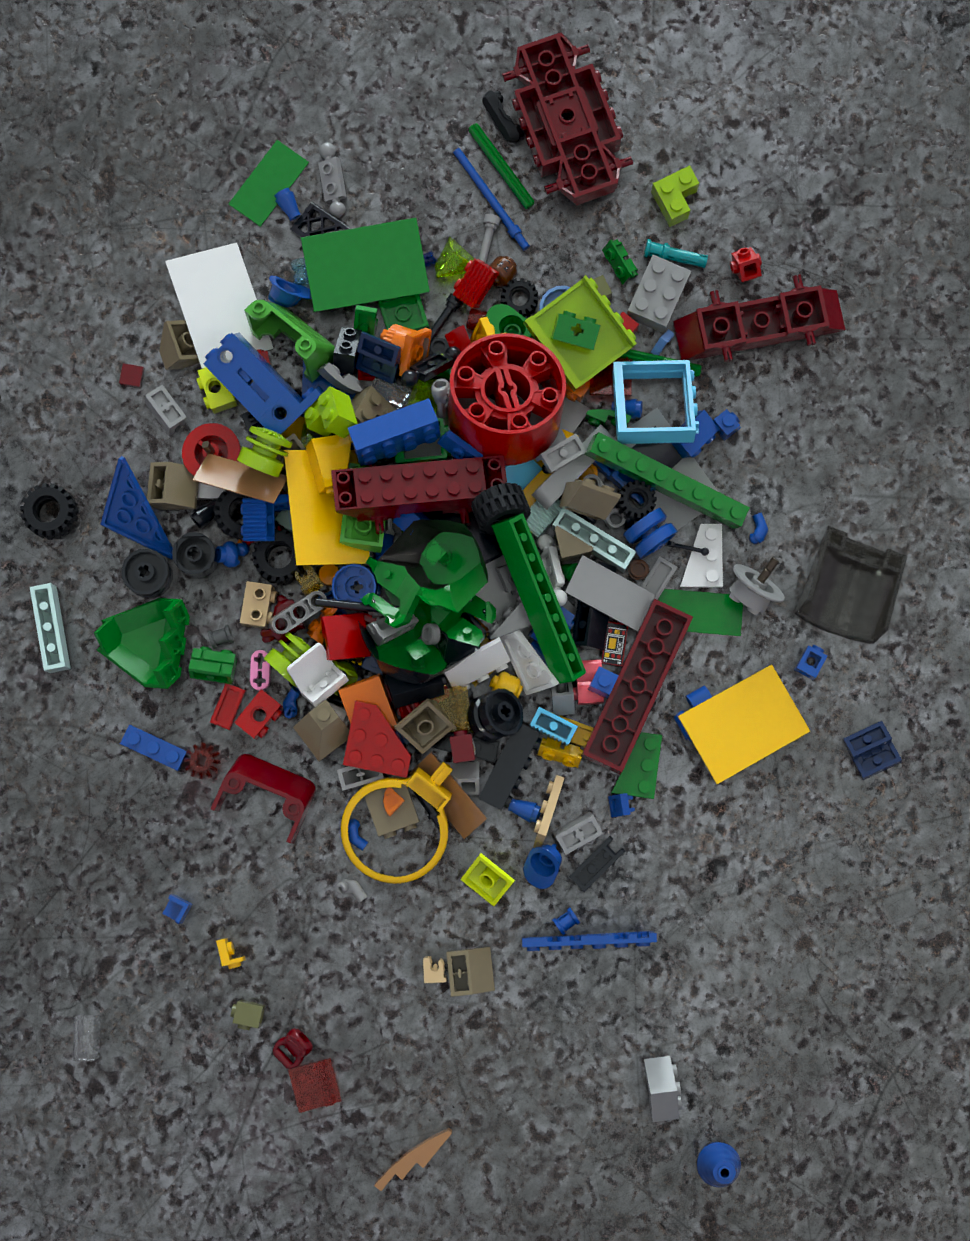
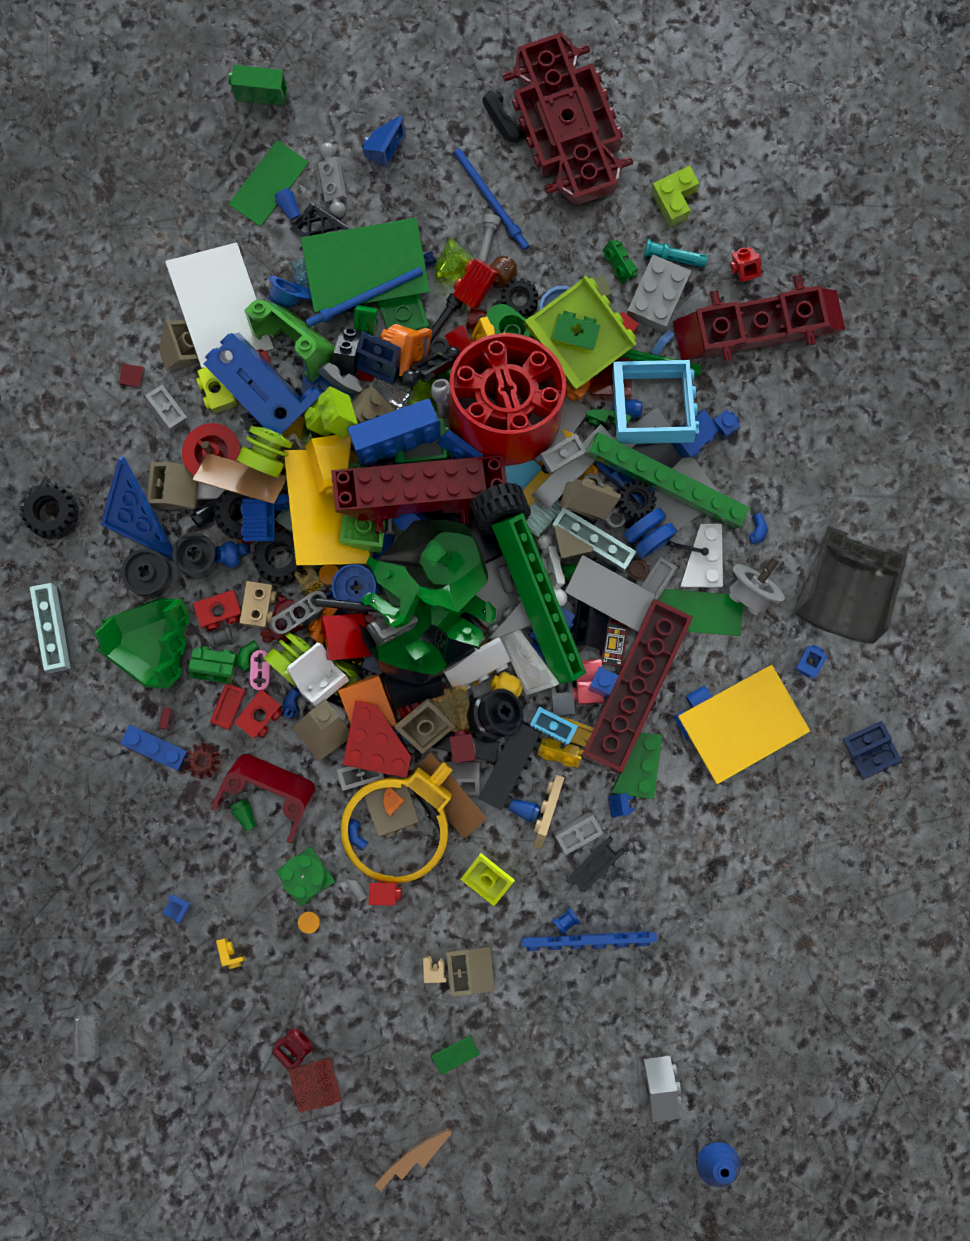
(166, 718): none -> dark red tile
(205, 610): none -> red brick
(242, 812): none -> green cone
(244, 654): none -> green arm
(247, 1014): olive brick -> none
(258, 85): none -> green brick
(305, 876): none -> green piece
(308, 922): none -> light orange tile
(327, 314): none -> blue bar
(384, 141): none -> blue slope
(384, 893): none -> red brick
(430, 634): light grey tile -> none
(455, 1054): none -> green slope
(501, 166): green axle -> none
(542, 866): blue piece -> none

